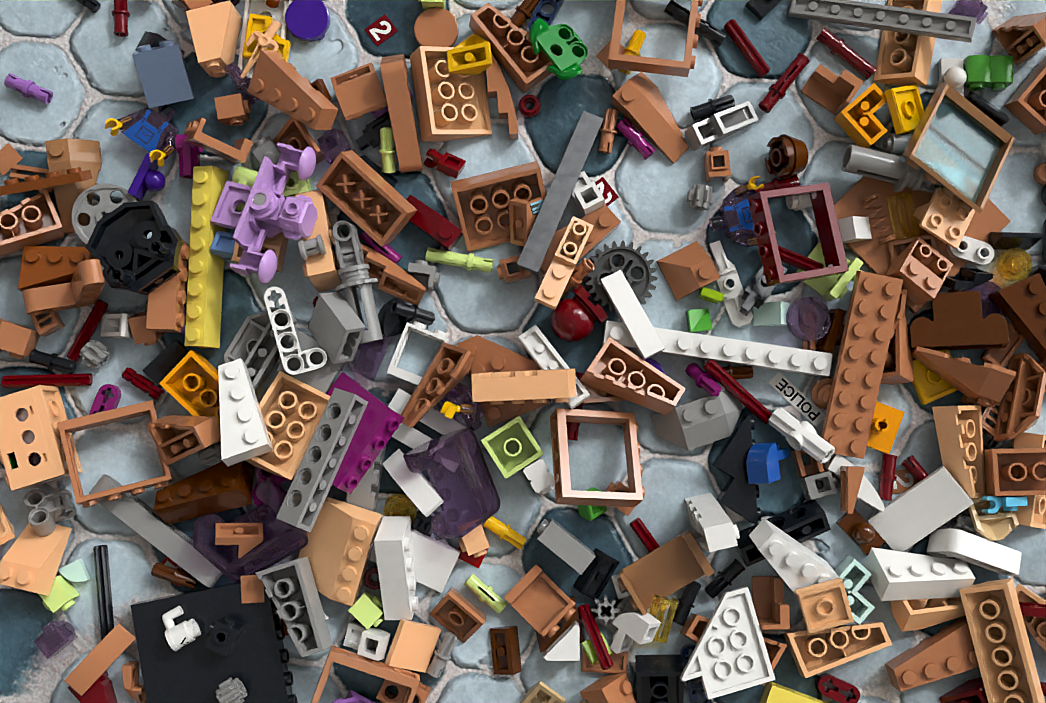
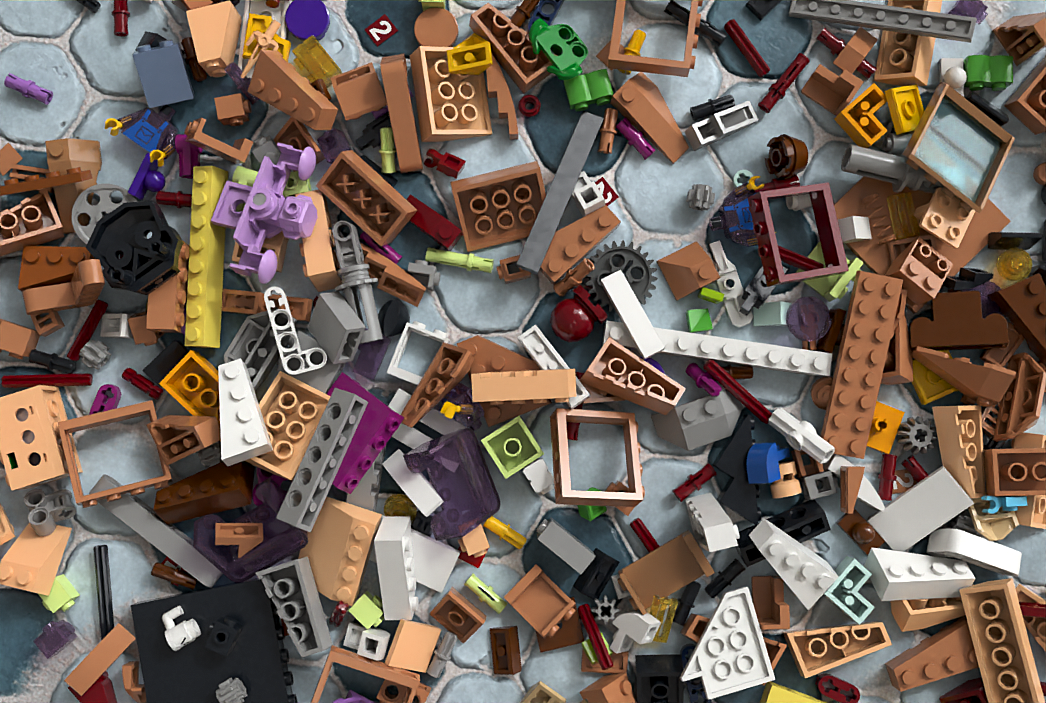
(75, 571): light aqua tile -> none
(174, 199): none -> dark red axle
(197, 71): none -> reddish brown axle
(223, 245): medium blue tile -> none
(252, 589): nougat sticker -> none
(253, 302): none -> nougat slope
(311, 247): light grey bush -> none
(315, 61): none -> clear yellow brick
(338, 613): none -> dark red axle
(368, 581): dark red plate -> none
(412, 312): black axle -> none
(522, 218): nougat panel -> none
(563, 263): light nougat slope -> none
(566, 646): white slope -> none
(588, 90): none -> bright green brick
(694, 482): none -> dark red pin
(717, 172): nougat window -> none
(745, 173): none -> light aqua bush
(790, 485): none -> light nougat wheel
(797, 399): white sticker -> none
(824, 605): light nougat tile -> none
(855, 50): none -> nougat slope
(922, 441): none -> light grey gear
(972, 251): white plate -> none

